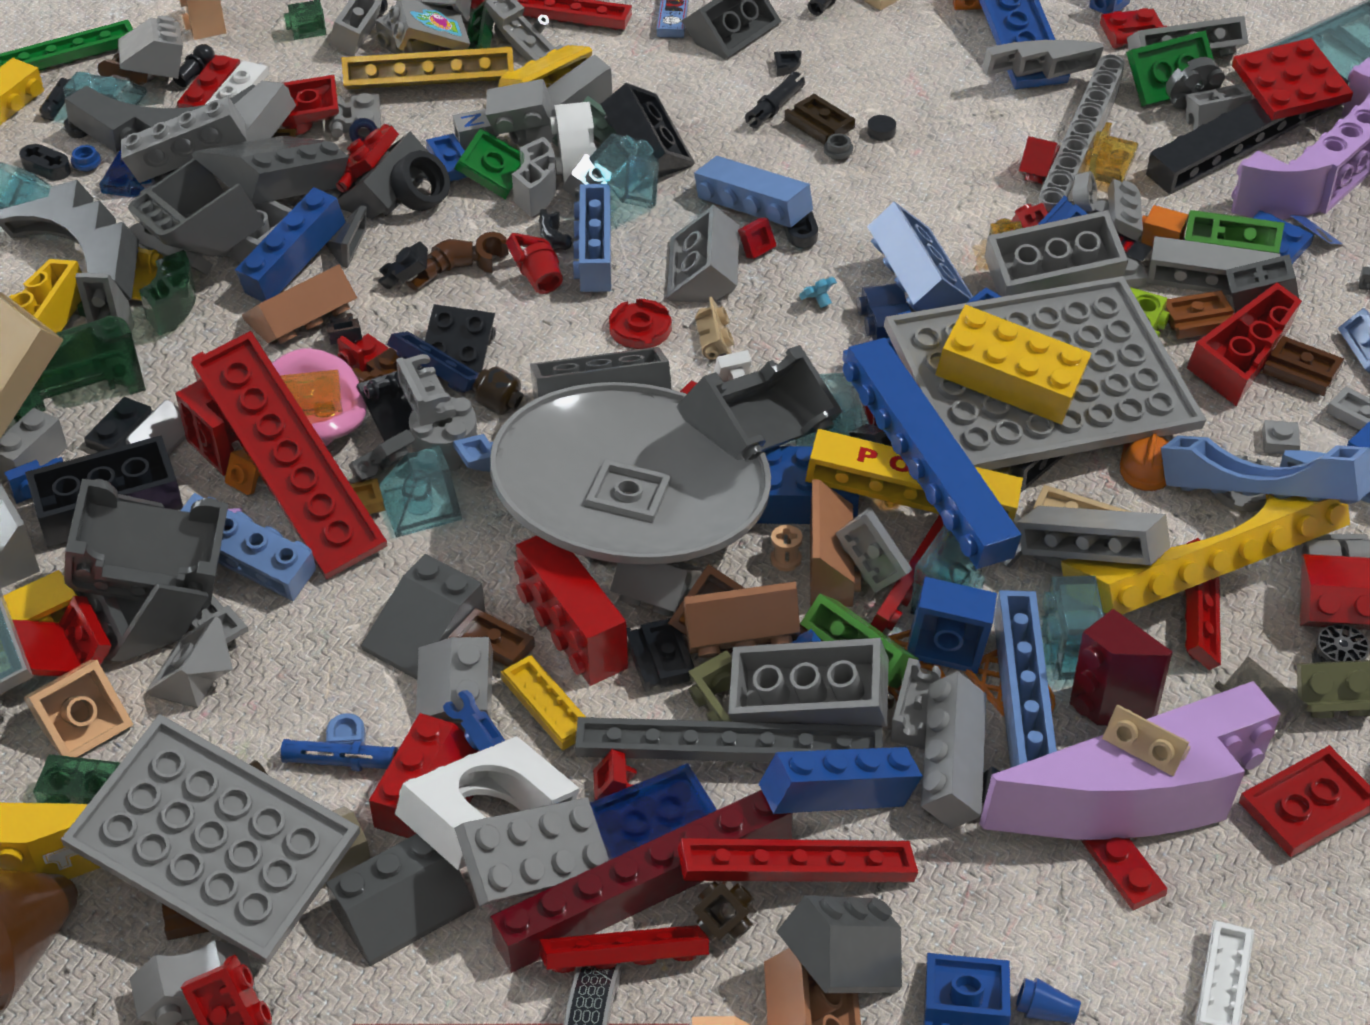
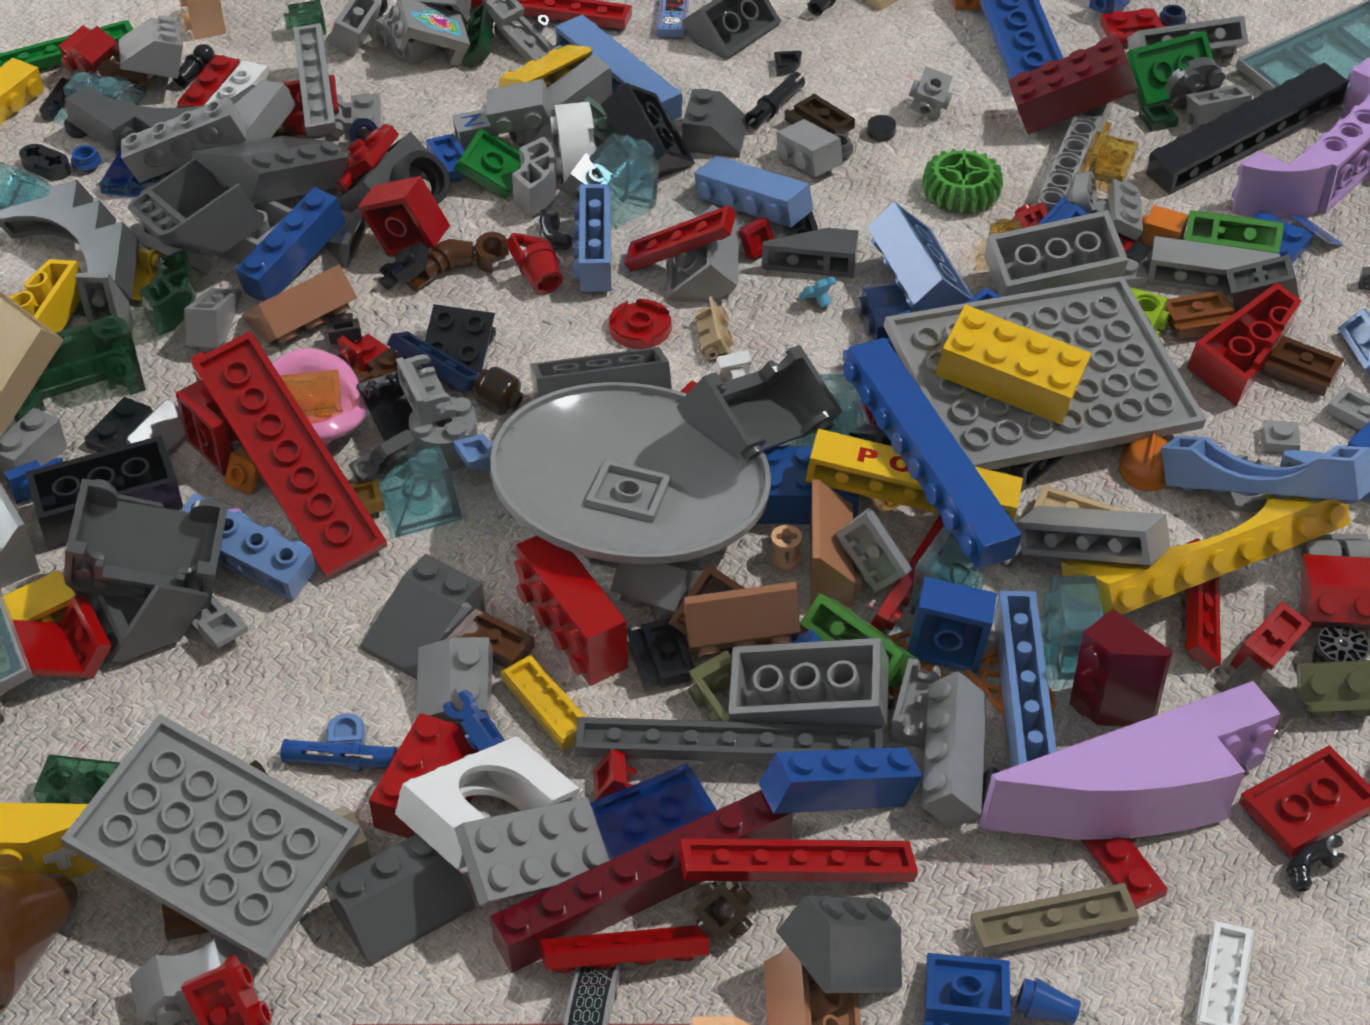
(78, 710): light nougat slope -> none
(87, 49): none -> red brick
(193, 665): light grey slope -> none
(210, 318): none -> light grey slope
(314, 80): none -> light grey plate
(403, 215): none -> red brick
(426, 68): yellow brick -> none
(623, 64): none -> medium blue brick
(680, 238): none -> red plate
(713, 124): none -> dark grey slope
(809, 148): none -> light grey brick
(813, 252): none -> dark grey slope
(931, 92): none -> light grey brick
(962, 181): none -> bright green gear
(1038, 159): red slope -> none
(1050, 56): light grey slope -> none
(1053, 919): none -> dark tan plate
(1073, 85): none -> dark red brick
(1146, 740): tan hinge -> none
(1158, 116): none -> dark green tile
(1172, 15): none -> dark blue plate
(1273, 638): none -> red hinge
(1292, 79): red plate -> none
(1301, 864): none -> black piece

